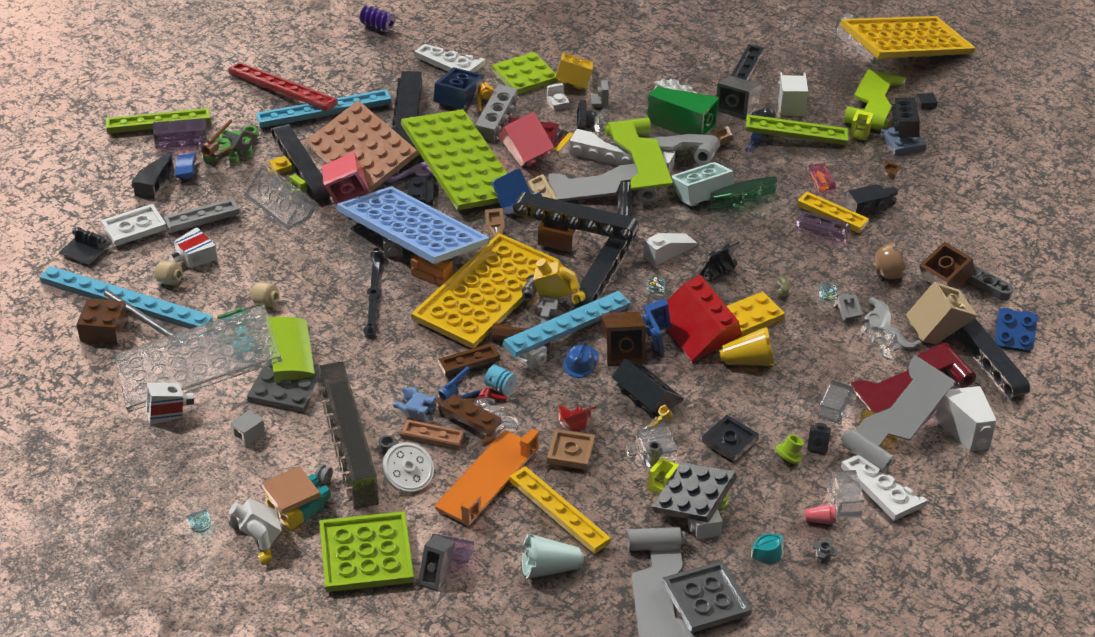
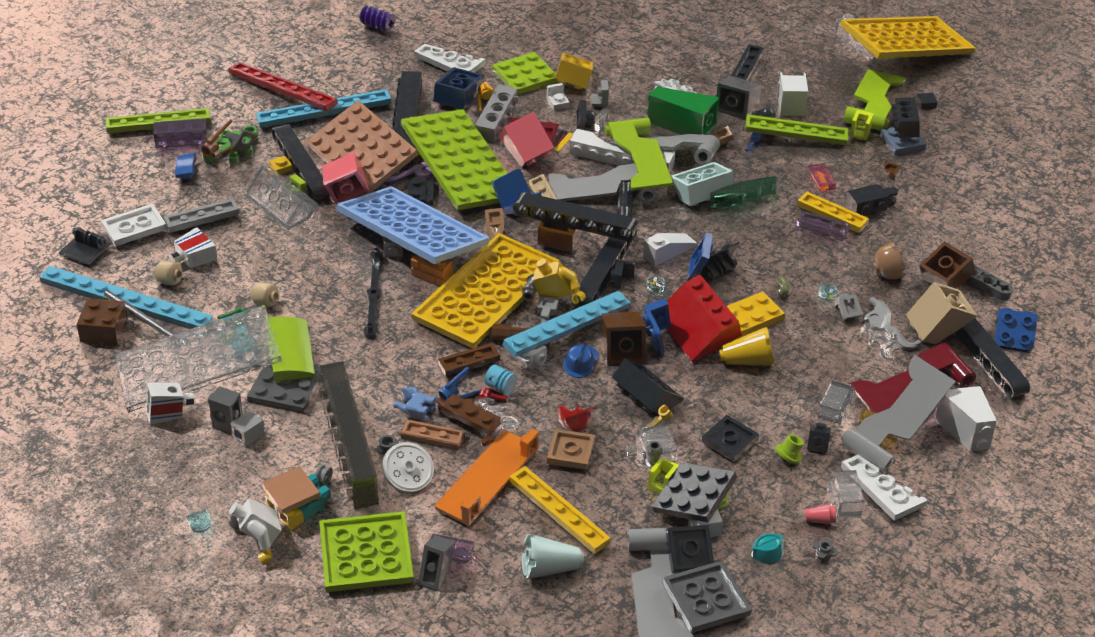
(152, 177): black slope -> none
(224, 408): none -> dark grey brick
(622, 269): none -> black bracket
(689, 547): none -> black plate
(700, 256): none -> blue plate

